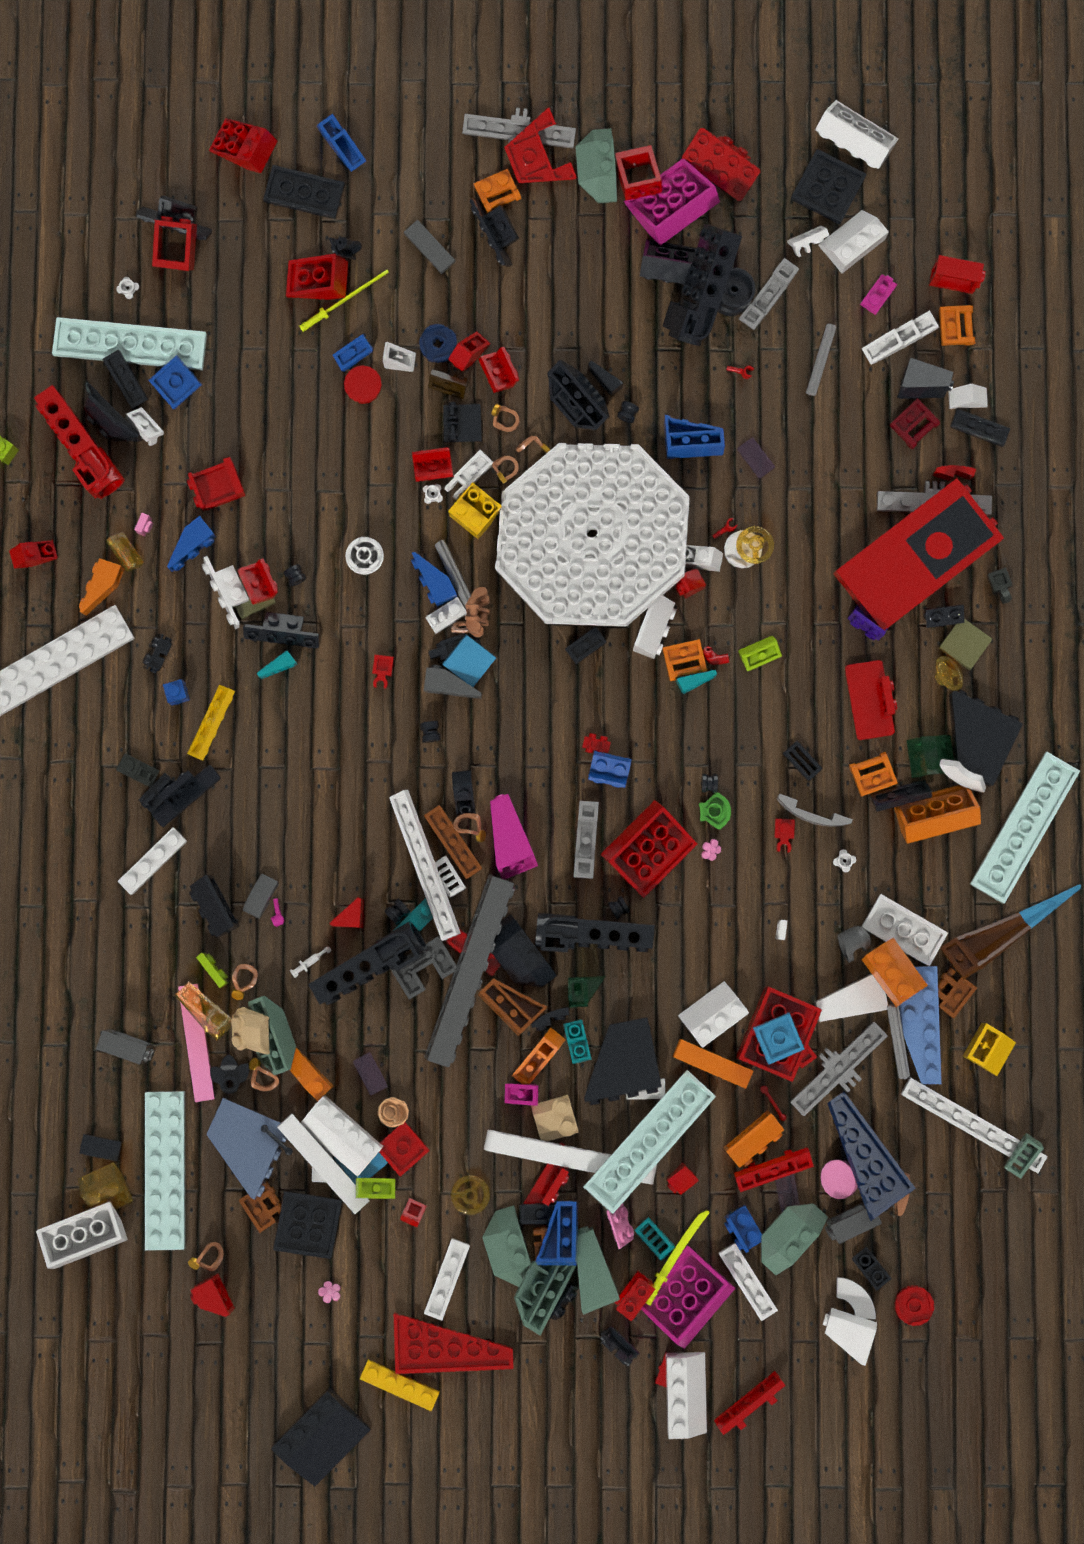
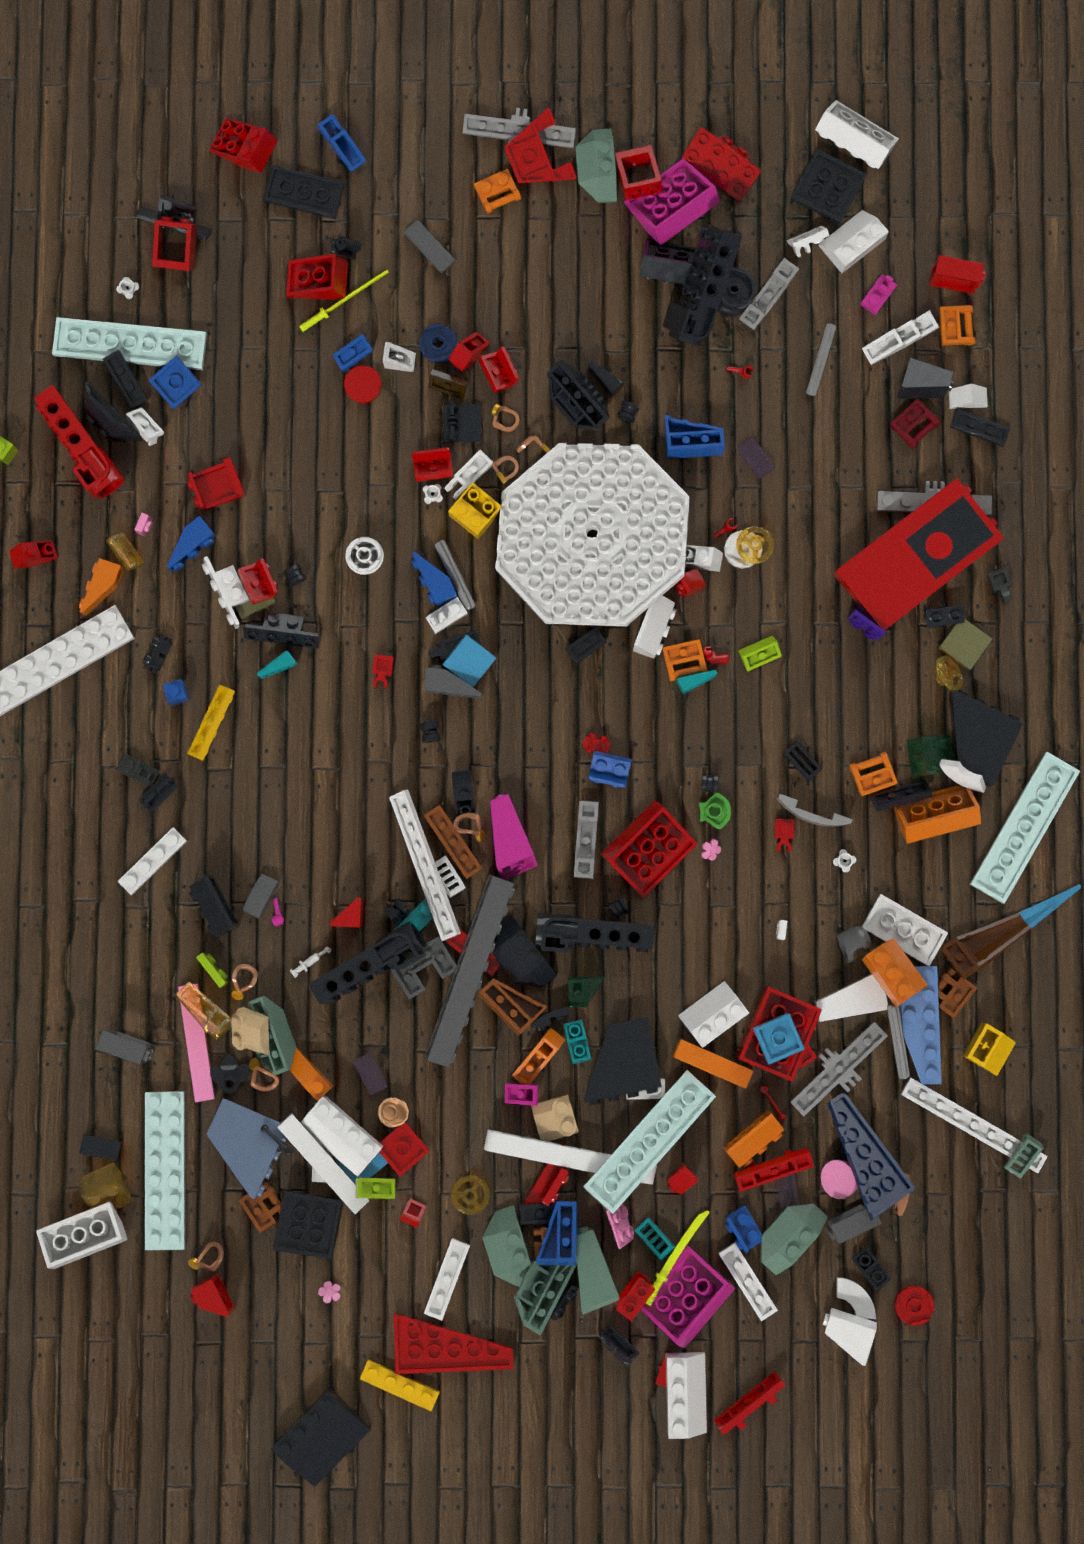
(183, 793): black bracket -> none
(474, 607): nougat piece -> none
(497, 228): black bracket -> none
(871, 699): red bracket -> none
(949, 471): red slope -> none

